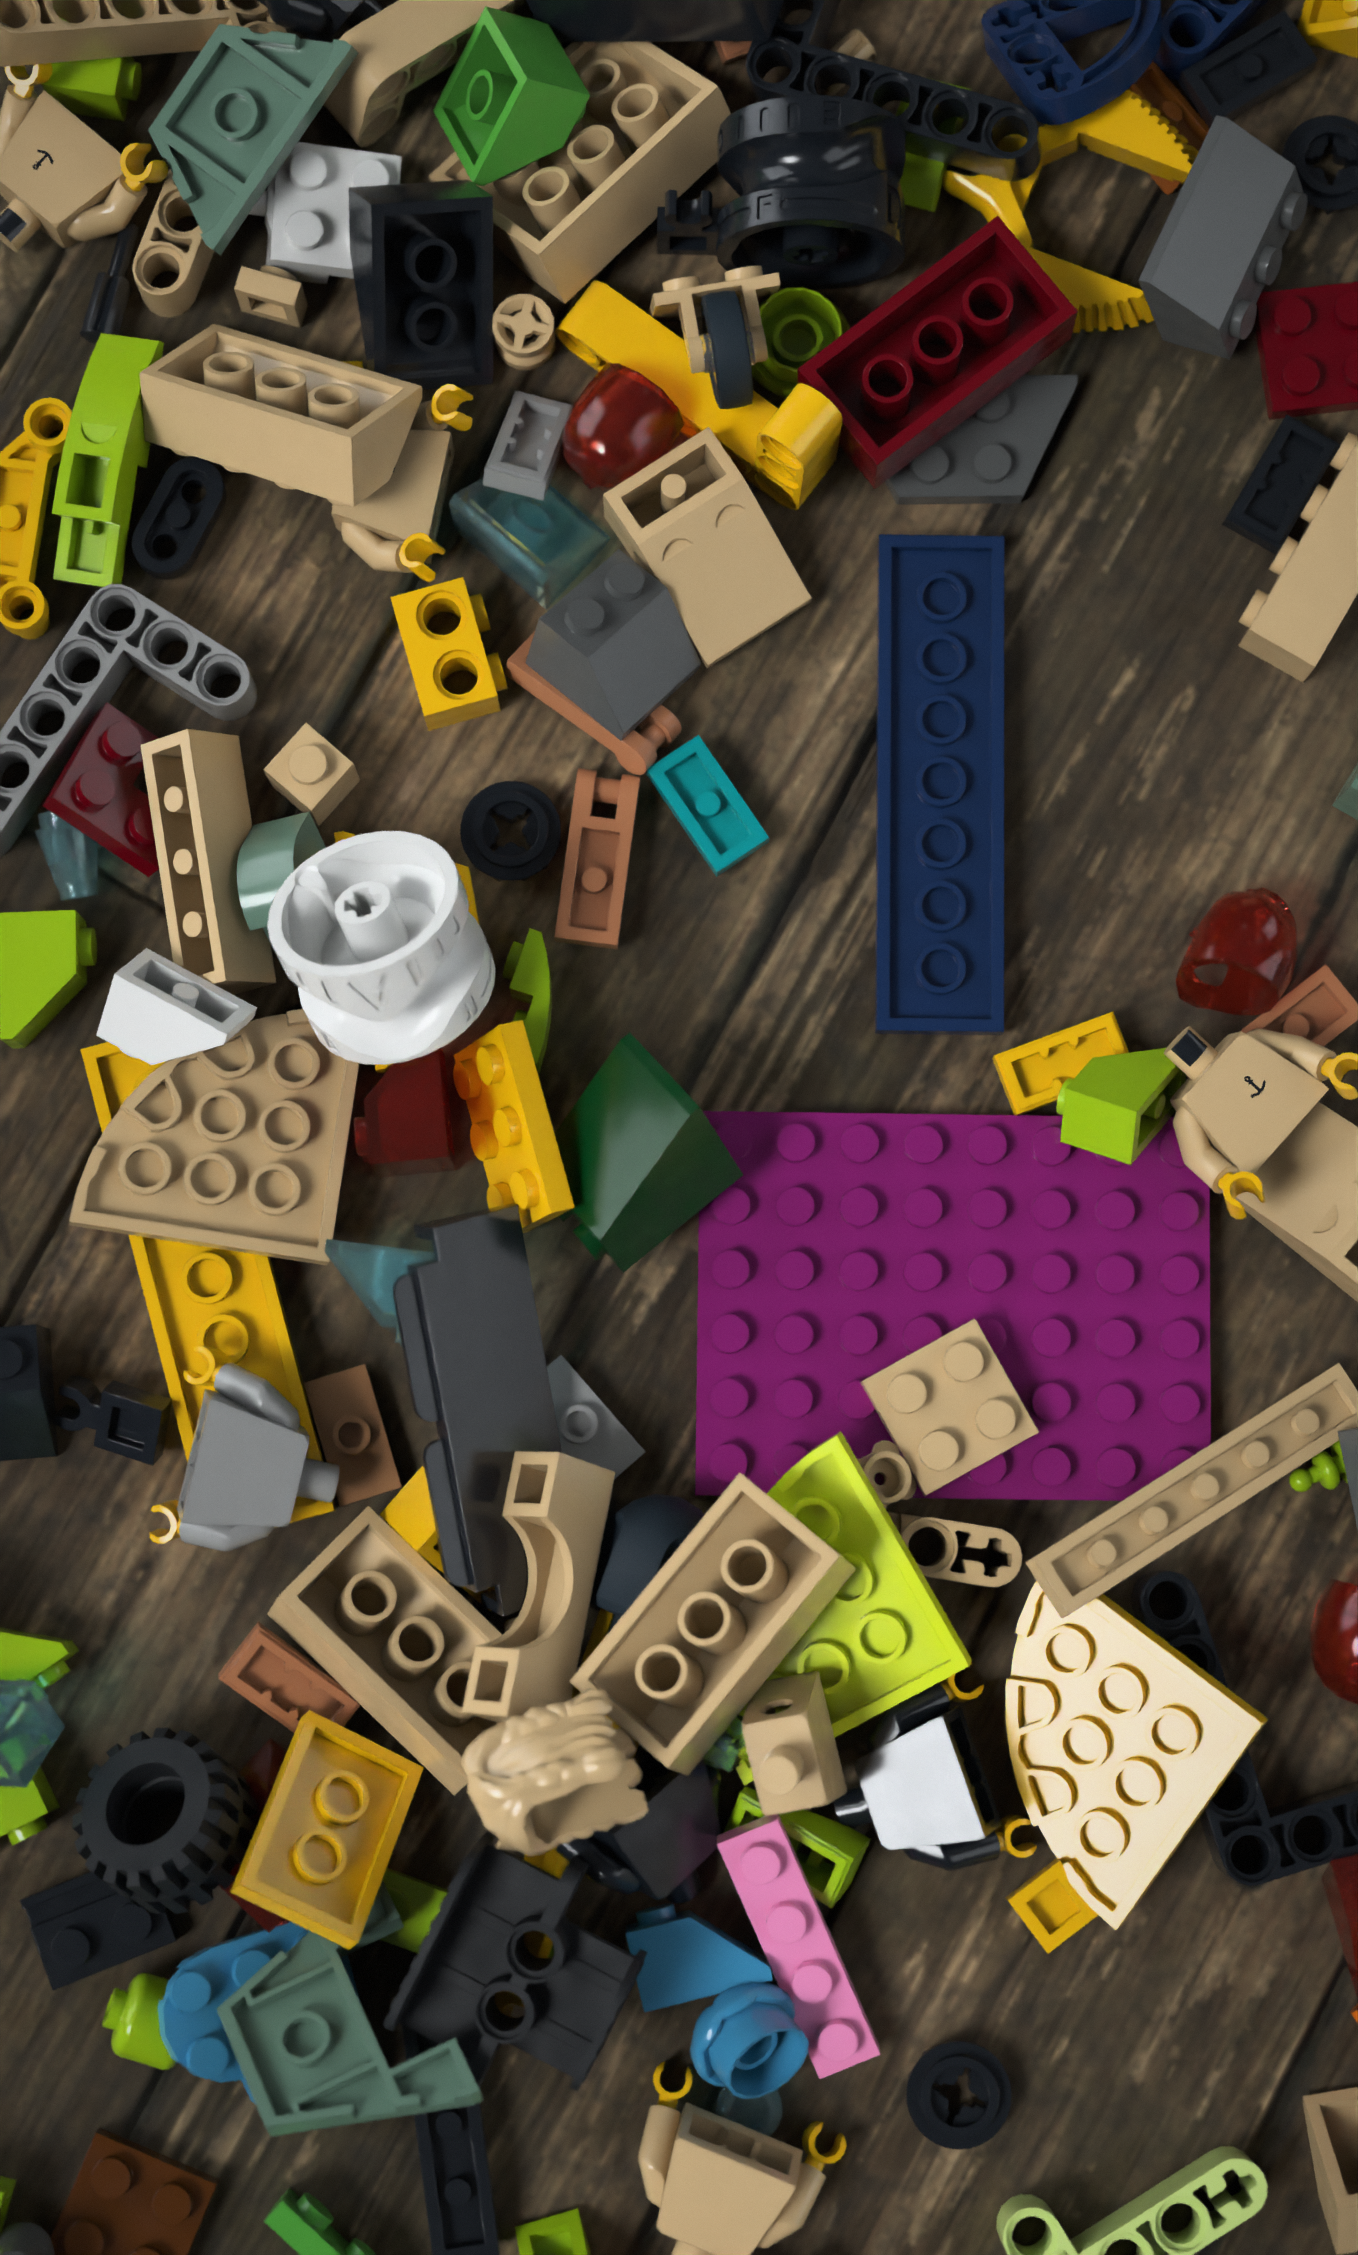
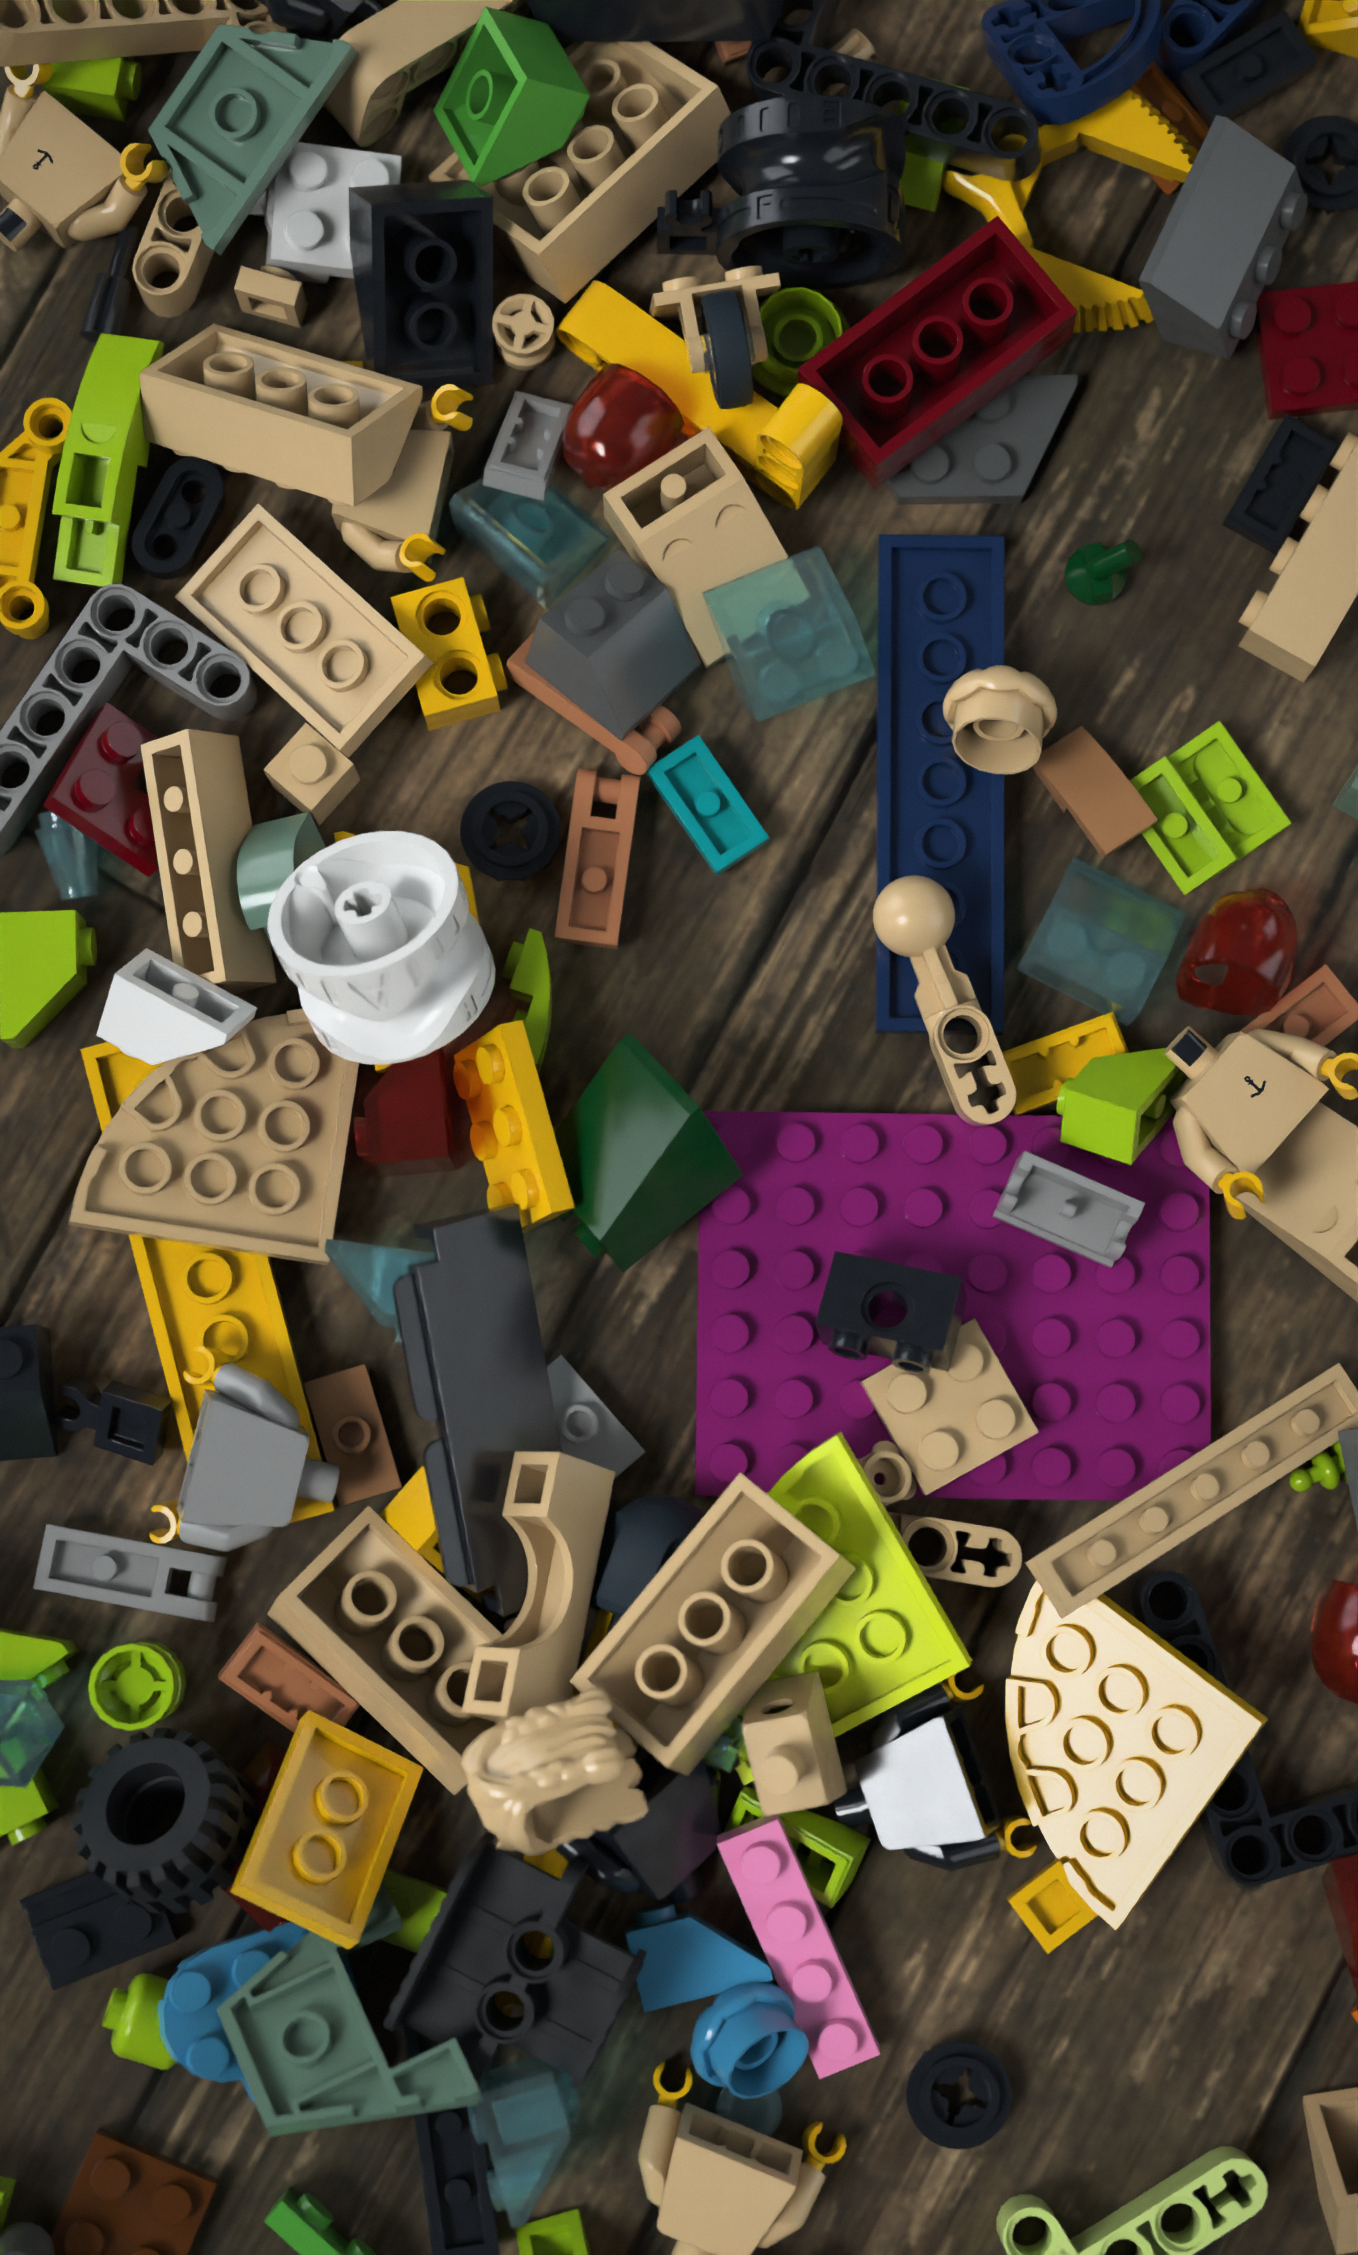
(127, 1572): none -> light grey plate
(137, 1685): none -> lime wheel
(304, 630): none -> tan plate
(527, 2125): none -> clear light blue slope
(788, 634): none -> clear light blue slope
(865, 1286): none -> black brick
(915, 921): none -> tan beam
(999, 718): none -> tan piece
(1067, 1209): none -> light grey hinge
(1094, 791): none -> medium nougat slope
(1098, 572): none -> dark green plate
(1101, 942): none -> clear light blue slope
(1207, 808): none -> lime slope

